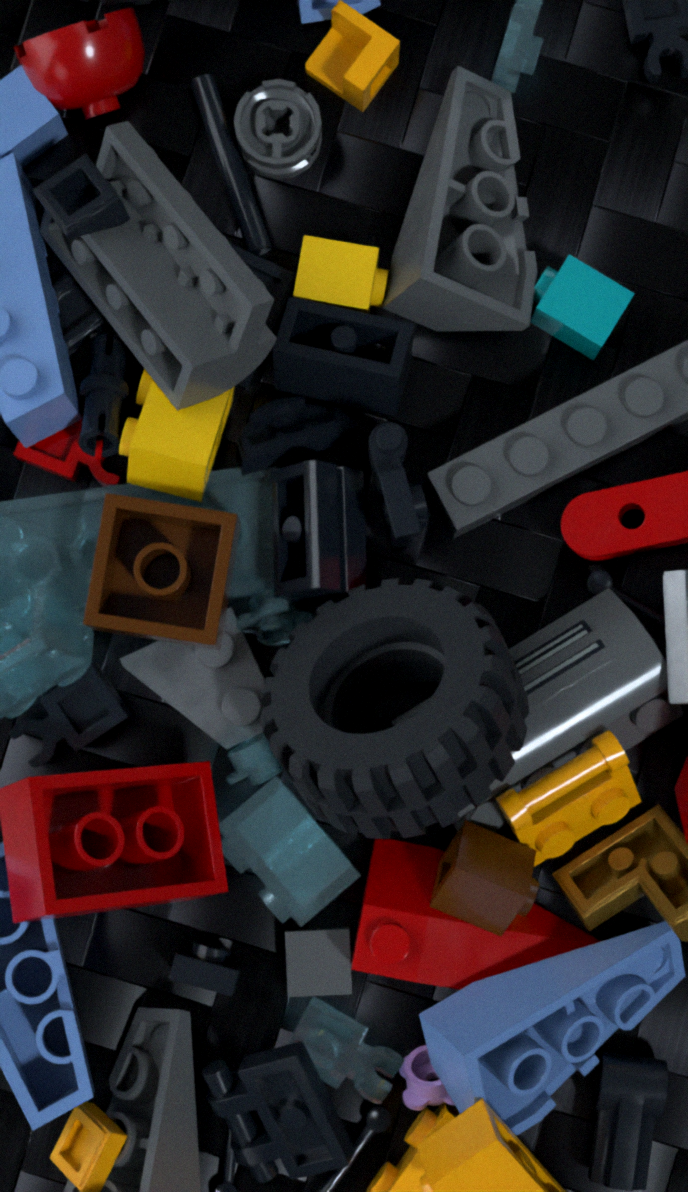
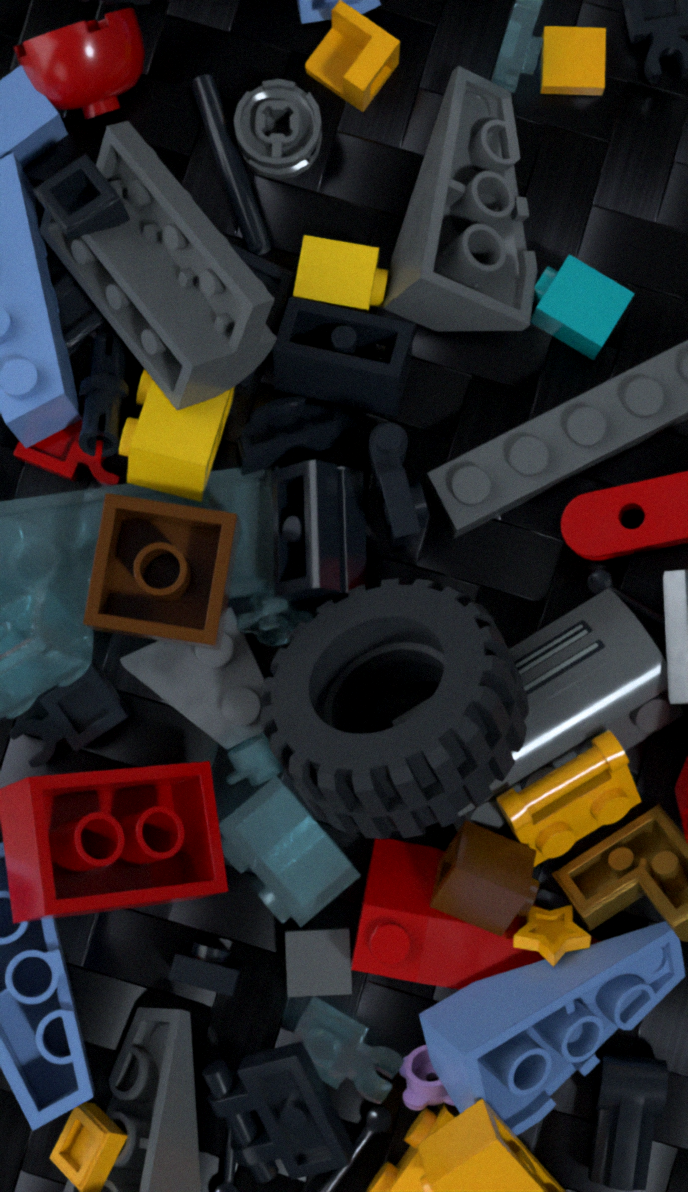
(551, 933): none -> light orange piece
(573, 60): none -> light orange tile

